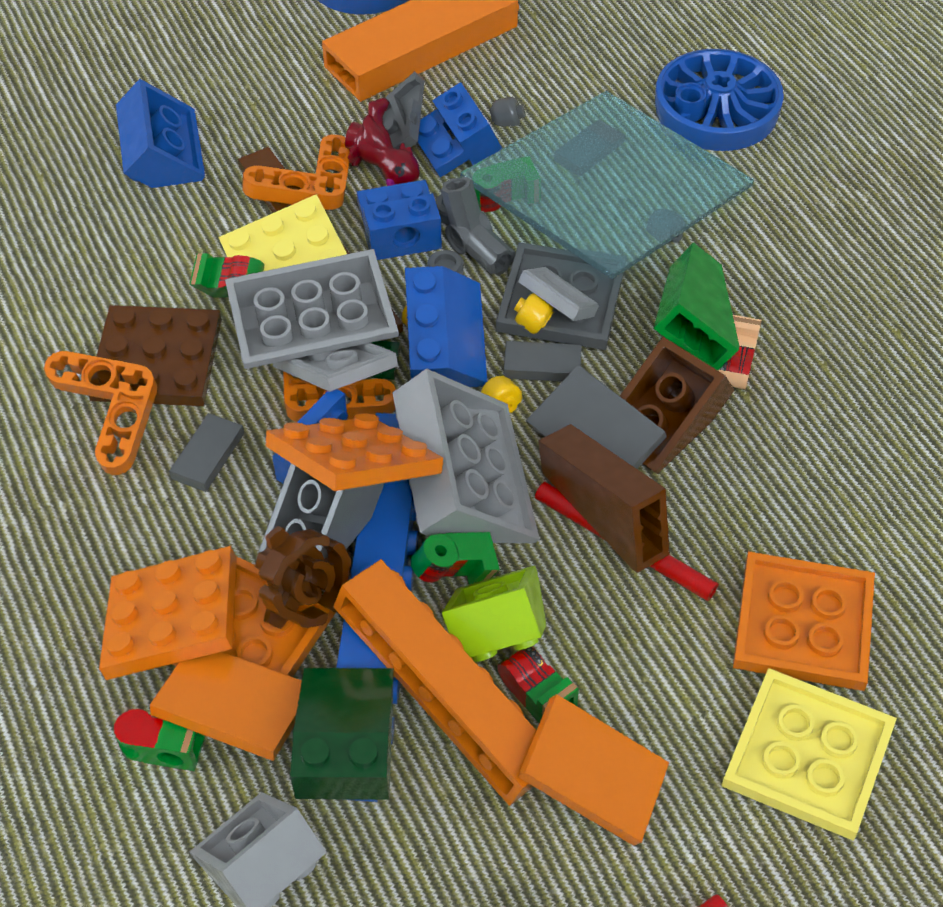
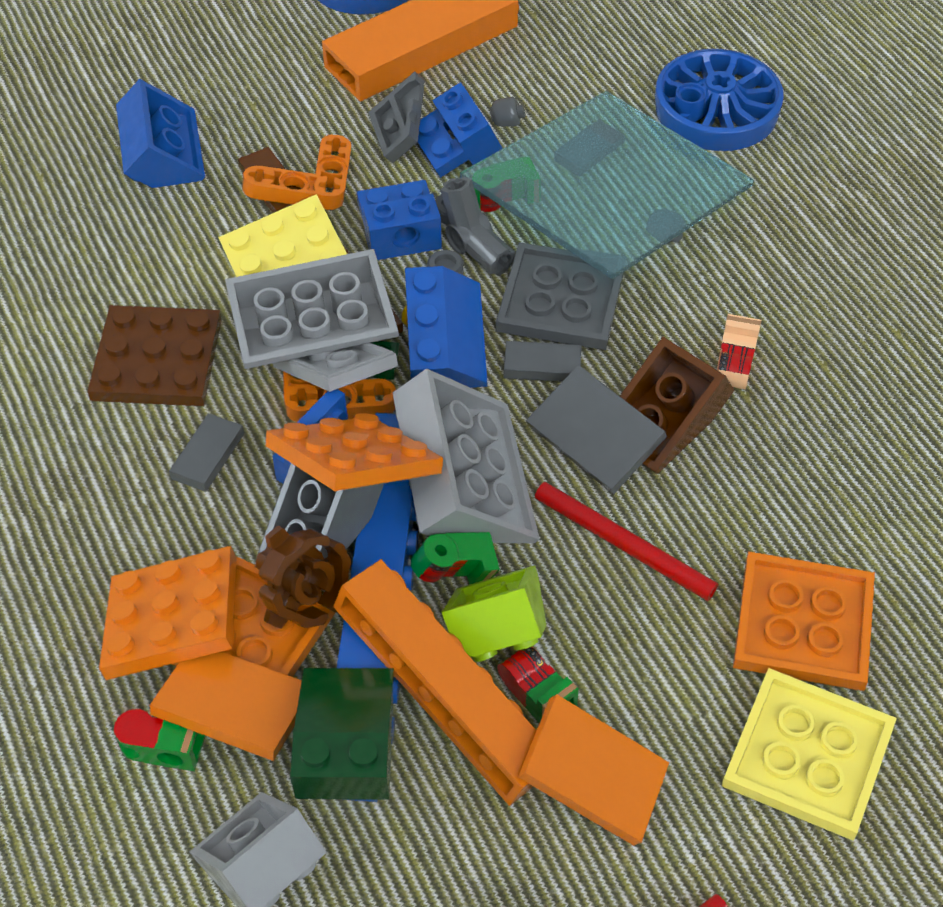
(122, 400): orange beam -> none
(210, 272): green leg -> none
(373, 145): dark red animal -> none
(503, 390): yellow piece -> none
(533, 313): yellow piece -> none
(559, 293): light grey tile -> none
(609, 494): reddish brown slope -> none
(698, 309): green slope -> none

